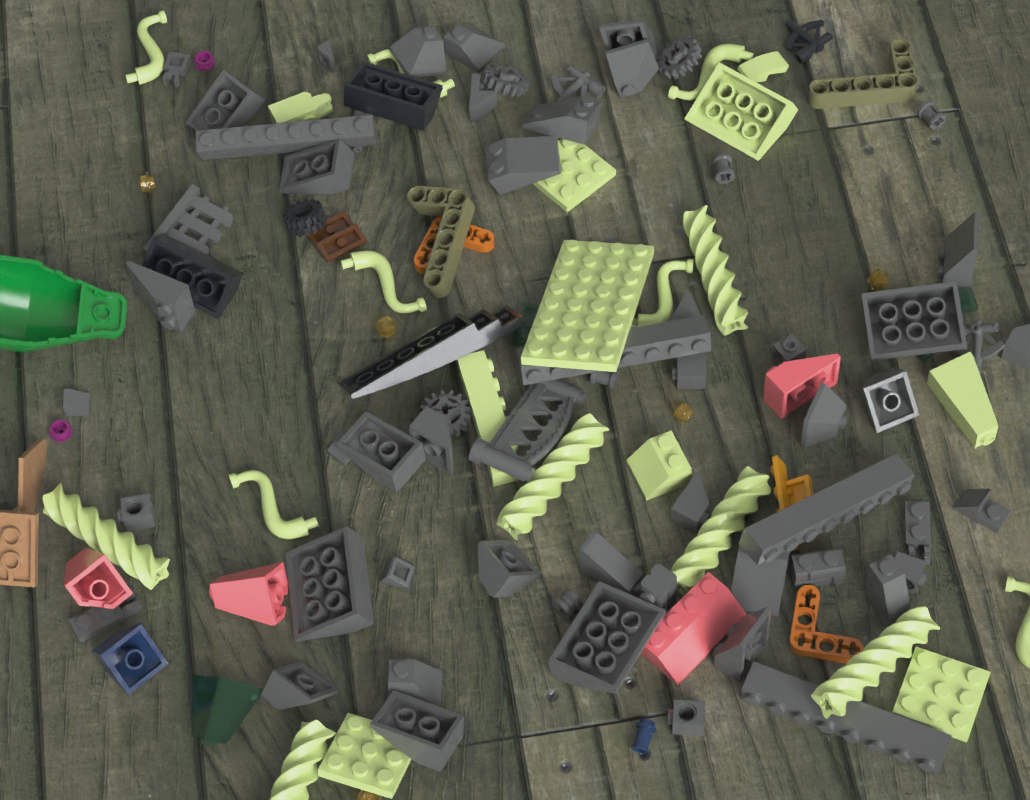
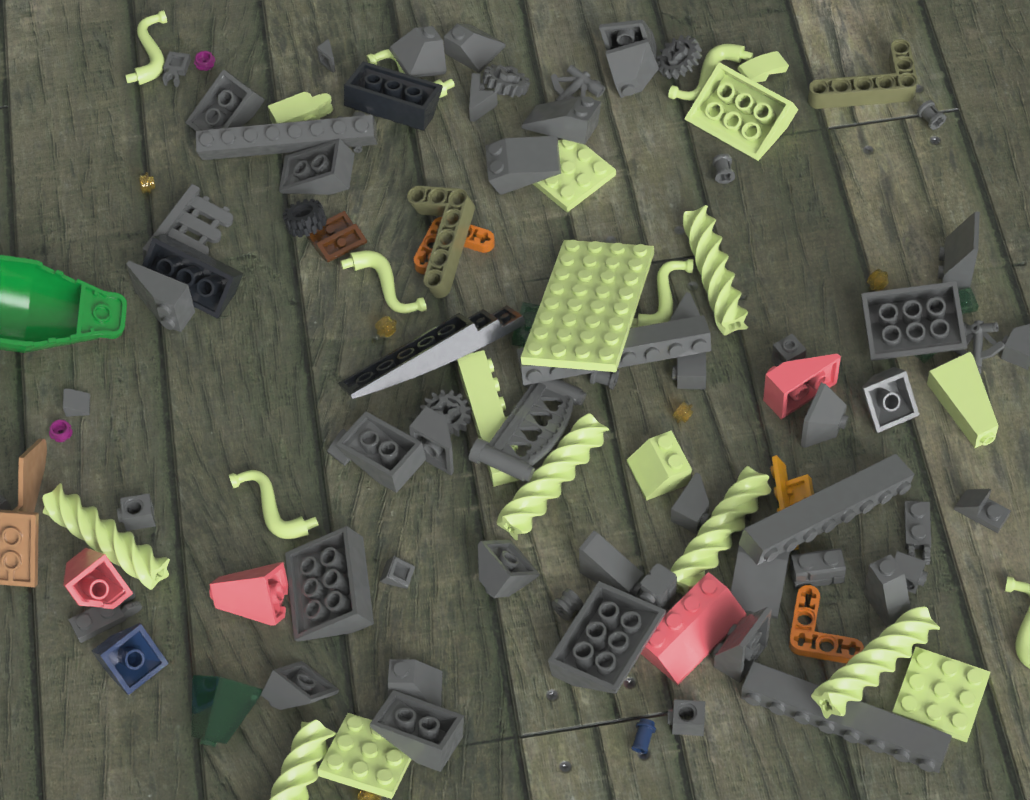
(812, 44): black piece -> none

